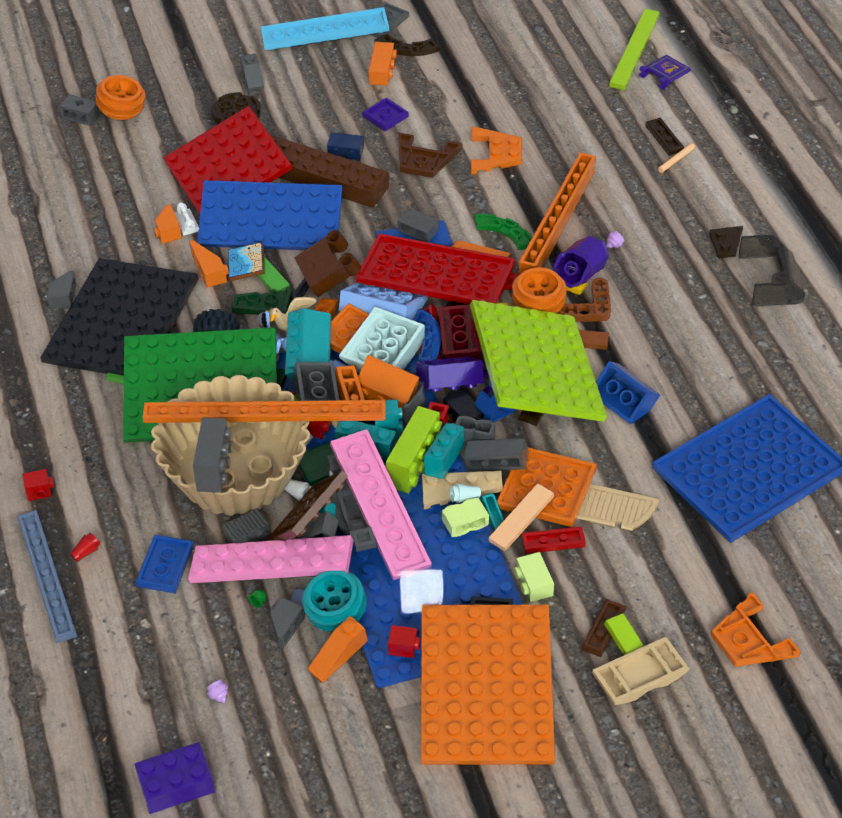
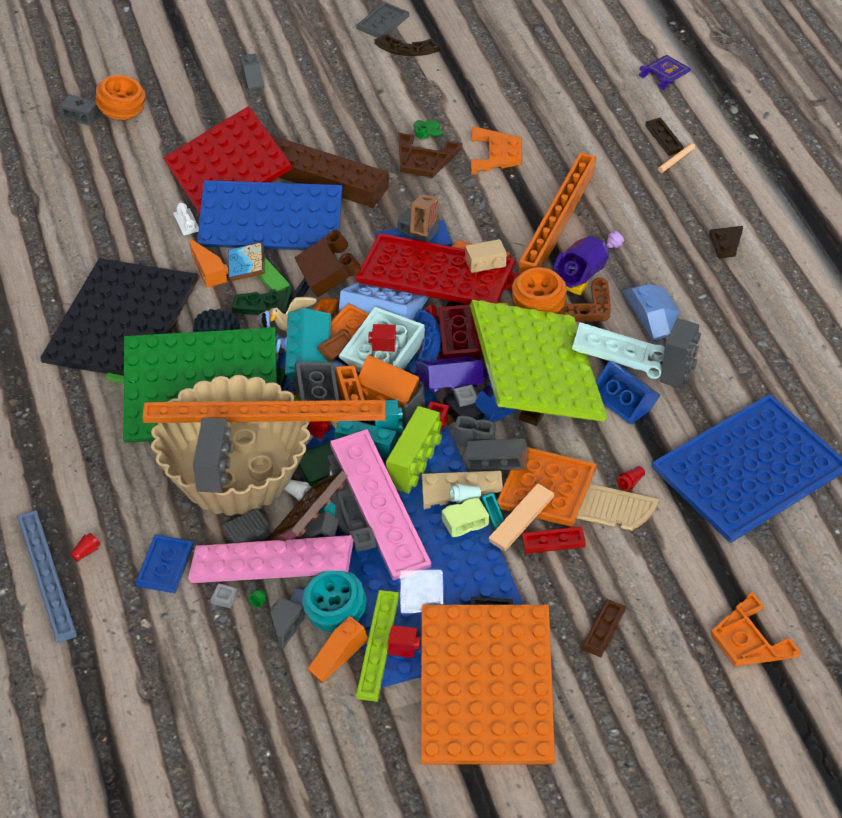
(38, 484): red brick -> none
(61, 291): dark grey slope -> none
(167, 226): orange slope -> none
(174, 778): dark purple brick -> none
(218, 691): lavender plate -> none
(224, 595): none -> light grey tile
(233, 103): dark brown tile -> none
(324, 28): medium azure plate -> none
(334, 346): none -> dark orange tile
(346, 145): dark blue brick -> none
(377, 646): none -> lime tile
(382, 63): orange brick -> none
(383, 337): none -> red brick
(385, 114): dark purple tile -> none
(423, 208): none -> medium nougat torso
(424, 129): none -> green plate
(444, 450): teal brick -> none
(465, 395): none -> light grey tile
(485, 256): none -> tan brick
(507, 227): green tile -> none
(534, 577): yellowish green brick -> none
(619, 349): none -> light aqua hinge
(623, 634): lime tile -> none
(630, 478): none -> red cone
(634, 49): lime tile -> none
(641, 671): tan slope -> none
(653, 309): none -> medium blue wedge
(680, 353): none -> dark grey brick
(786, 283): clear smoke windscreen -> none

